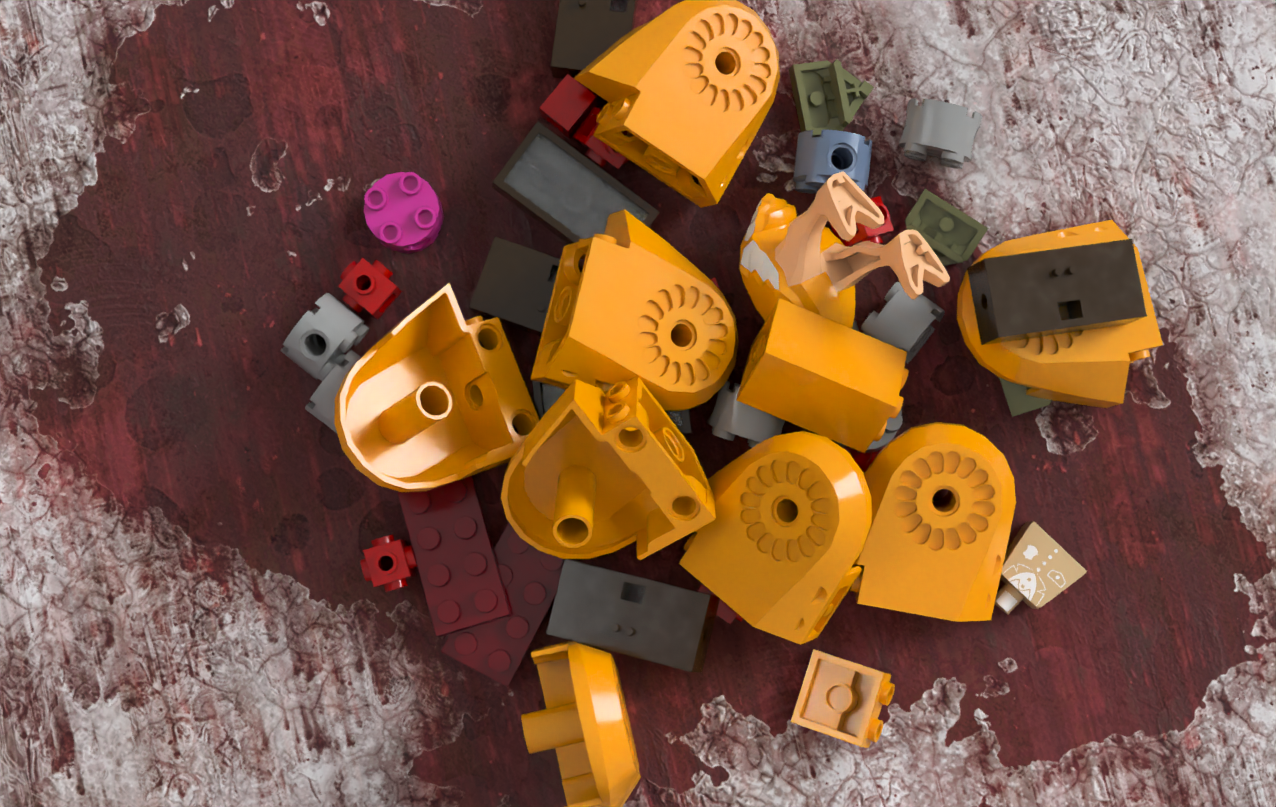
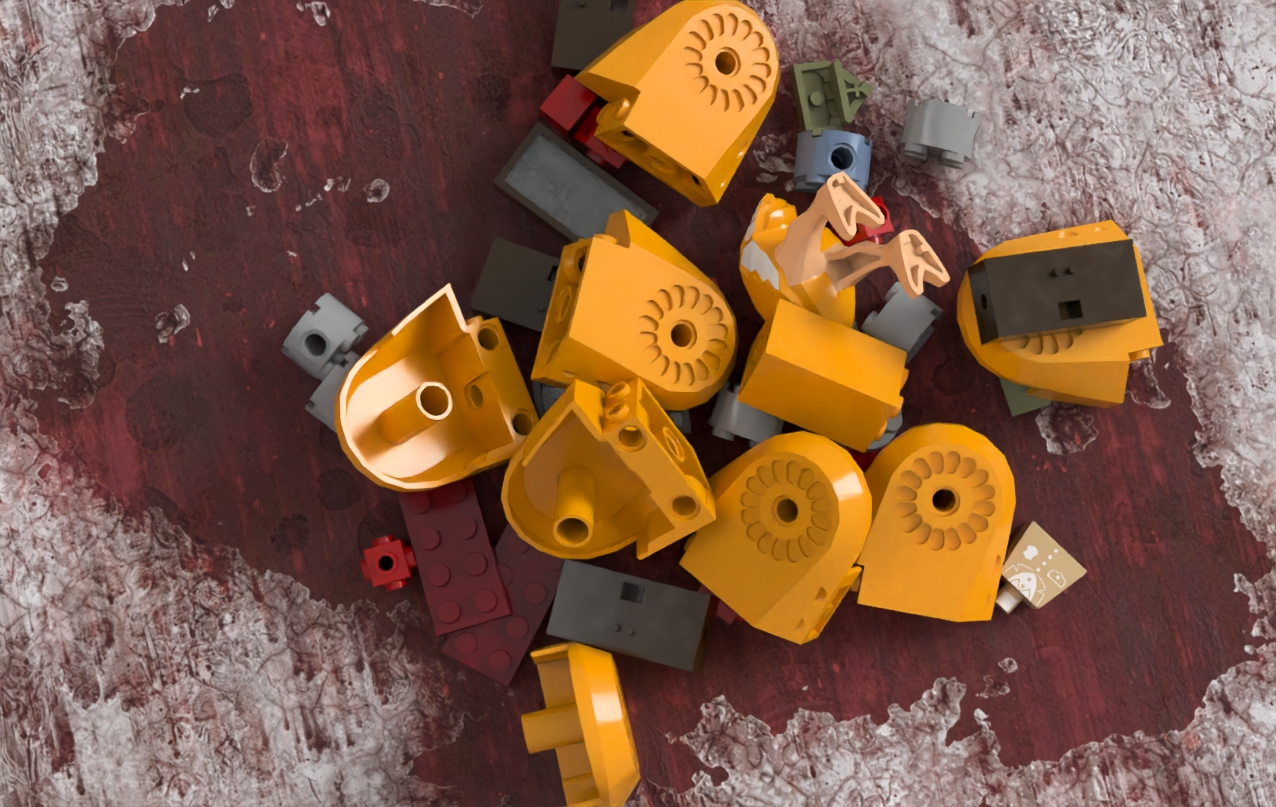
(377, 296): red brick -> none
(403, 212): dark pink brick -> none
(843, 699): light orange plate -> none
(945, 228): olive slope -> none

